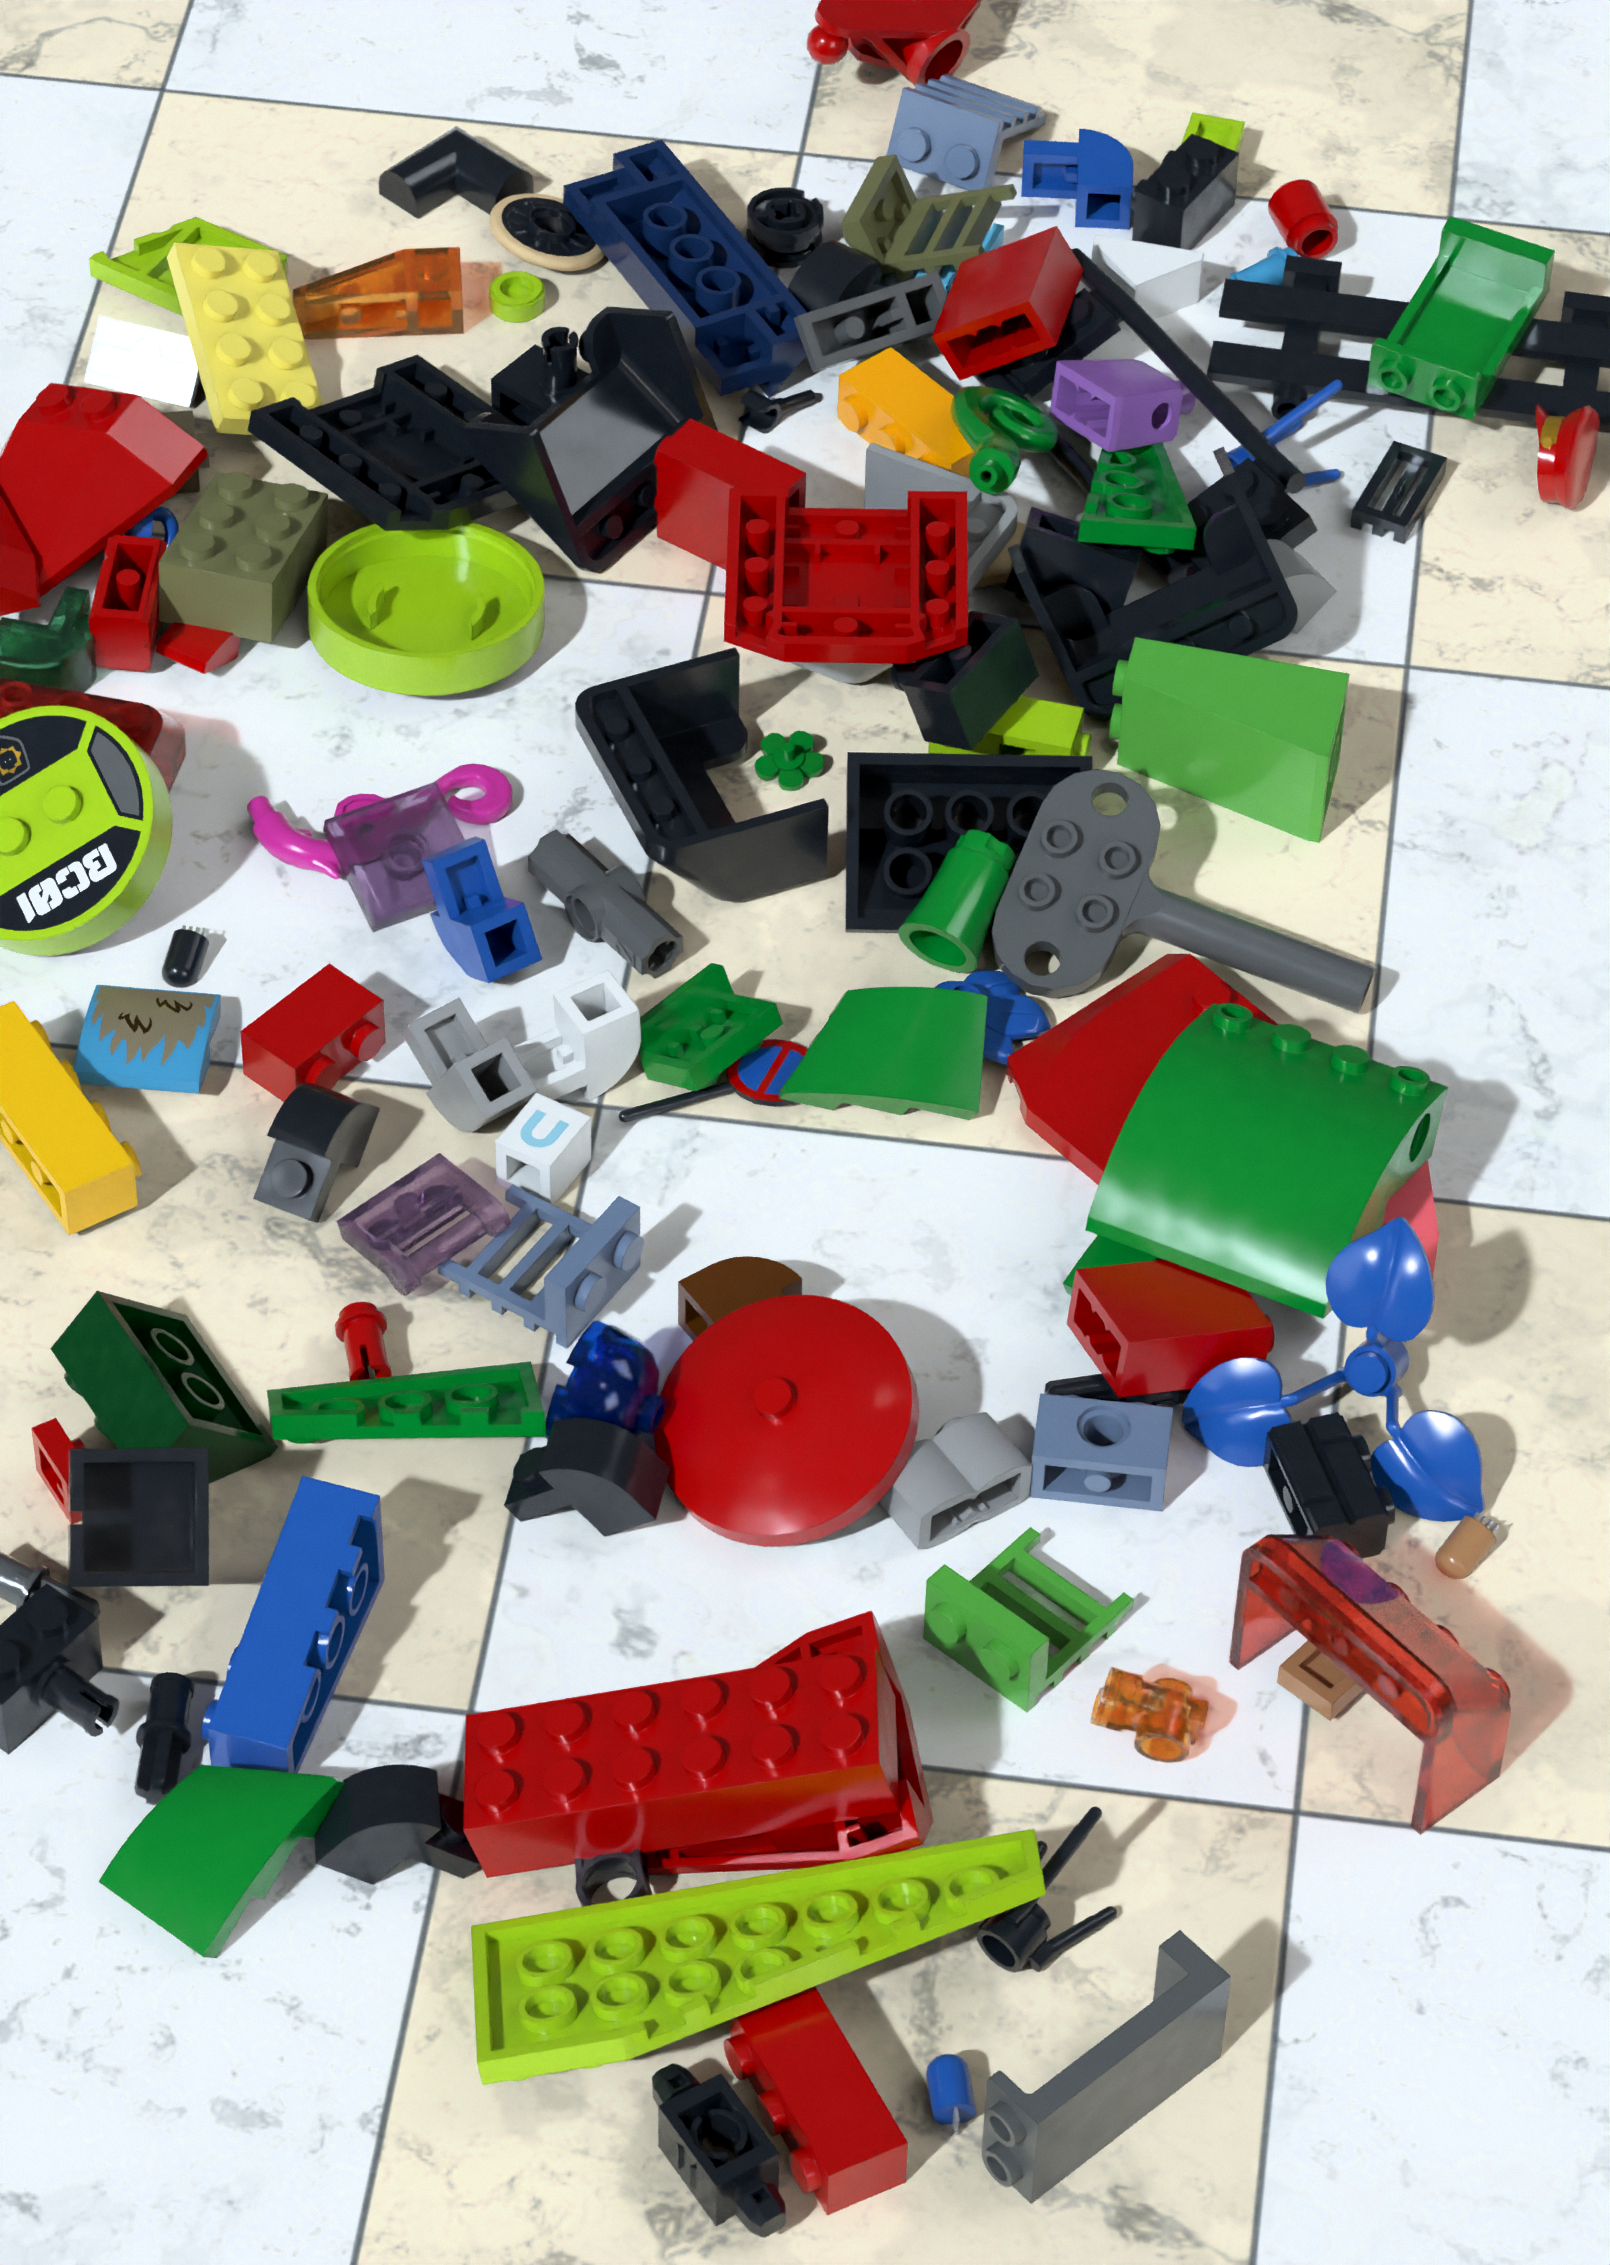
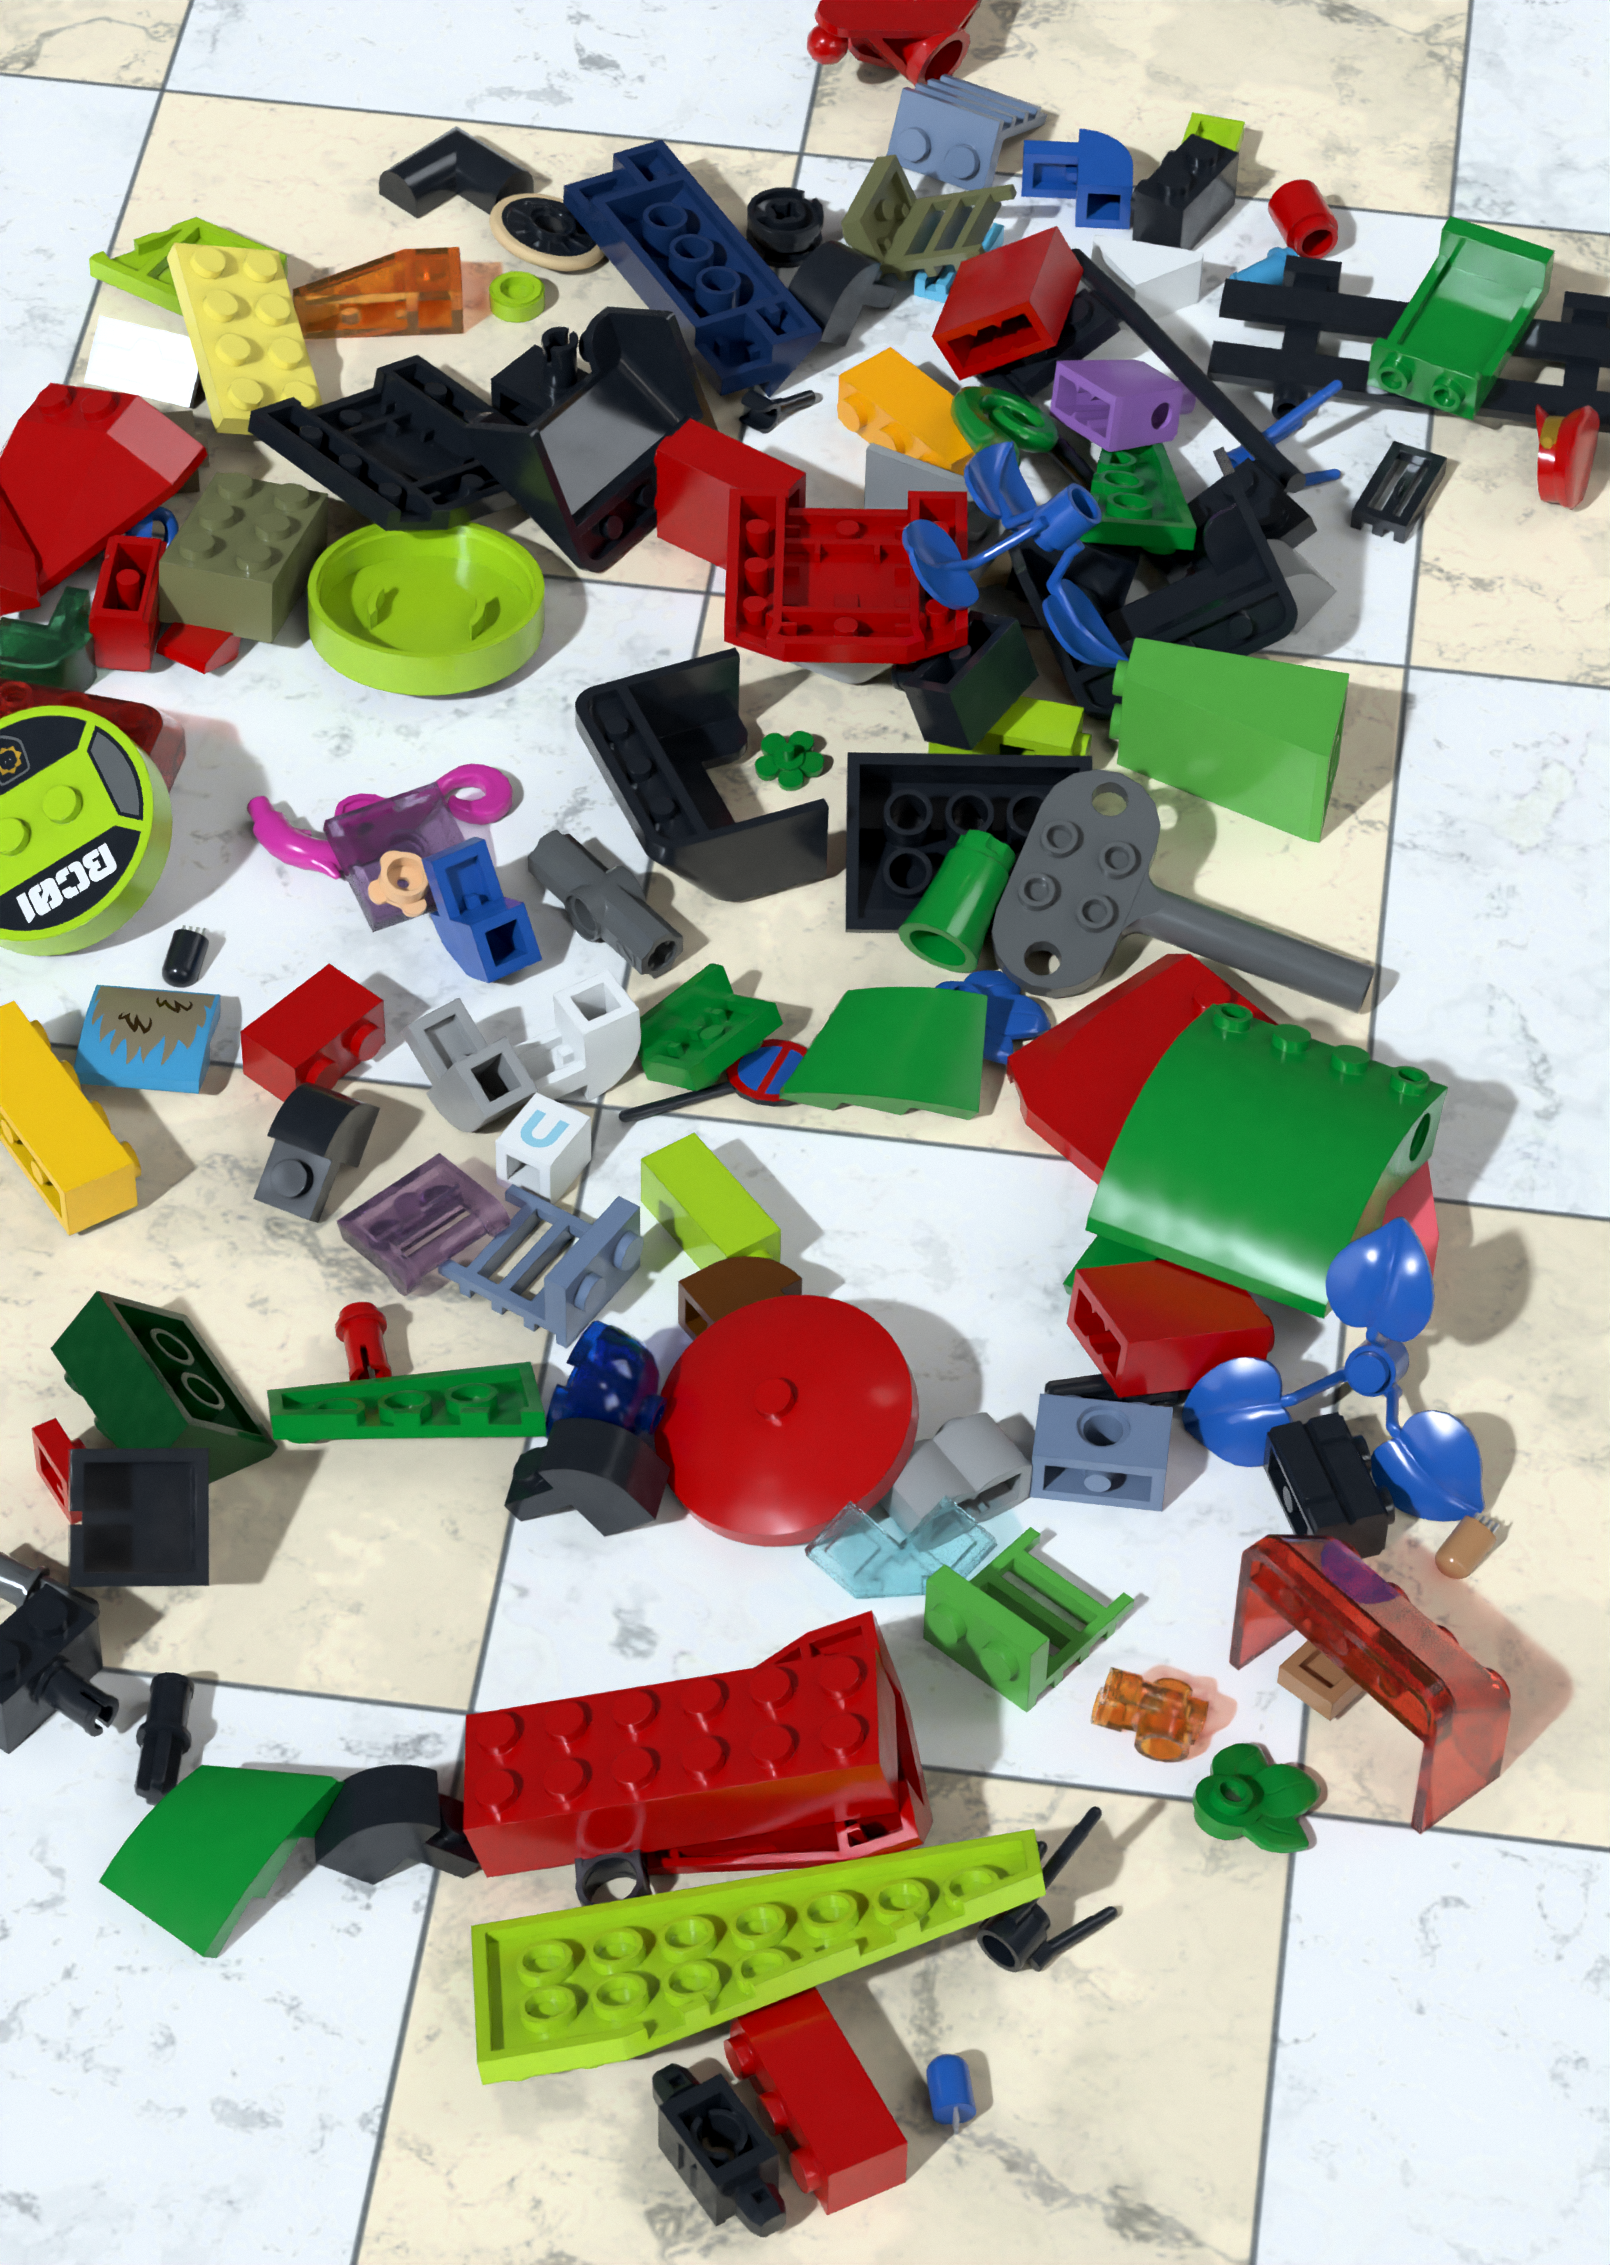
(299, 1630): blue wedge -> none
(397, 867): none -> light nougat plate
(705, 1205): none -> lime brick
(872, 322): dark grey slope -> none
(876, 1566): none -> clear light blue tile
(1055, 2130): dark grey panel -> none
(1058, 524): none -> blue plant
(1254, 1800): none -> green plate

